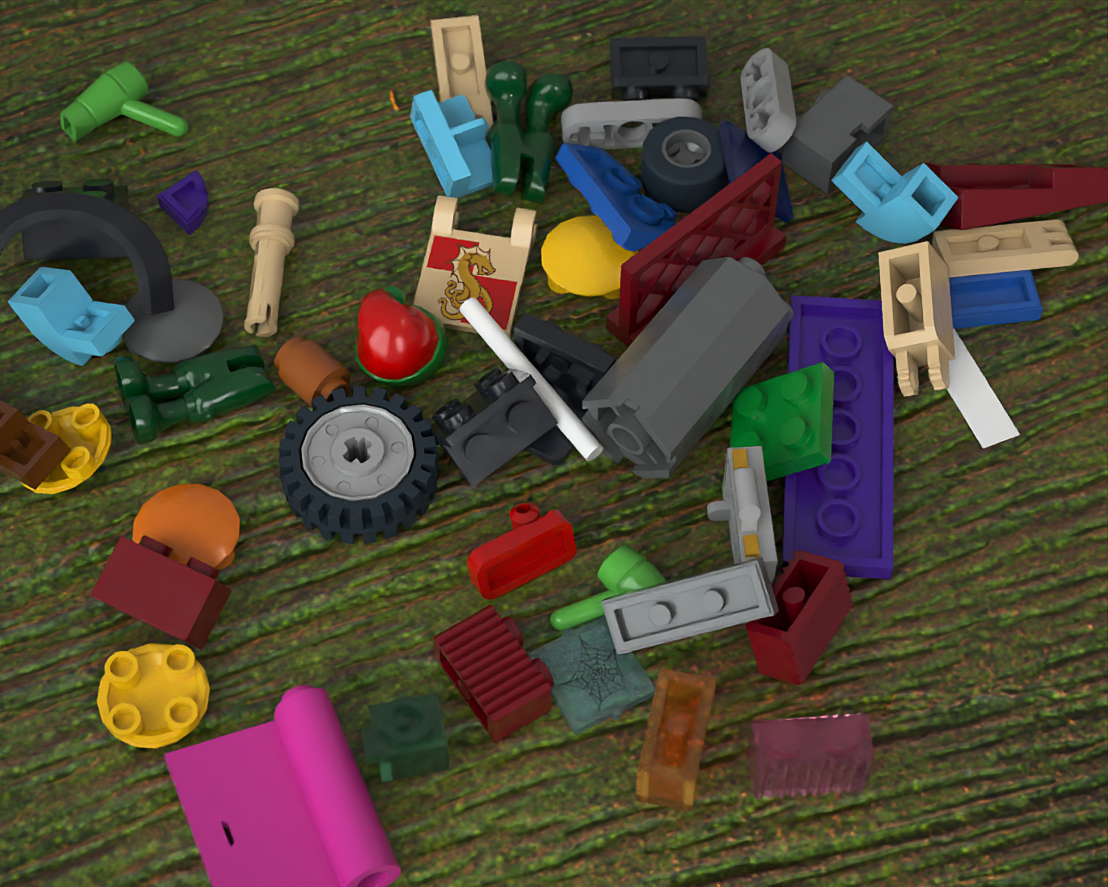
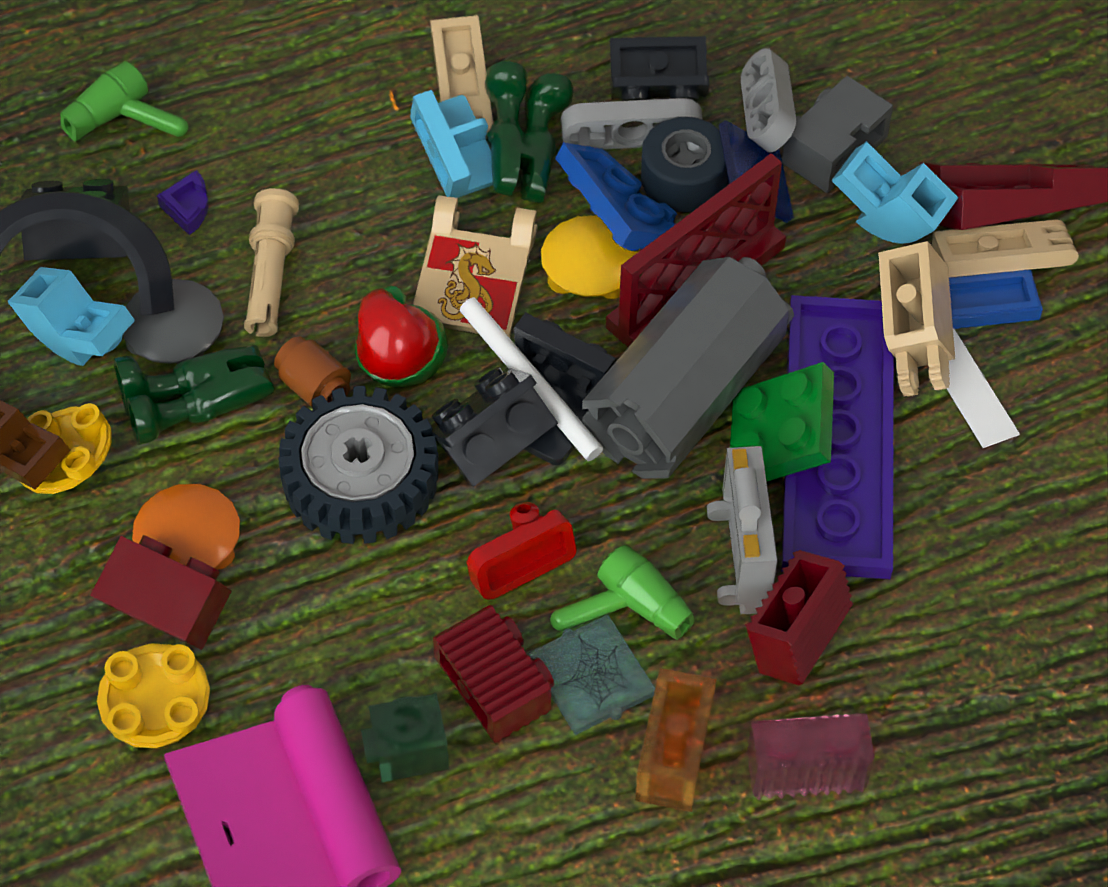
(690, 605): tile -> none

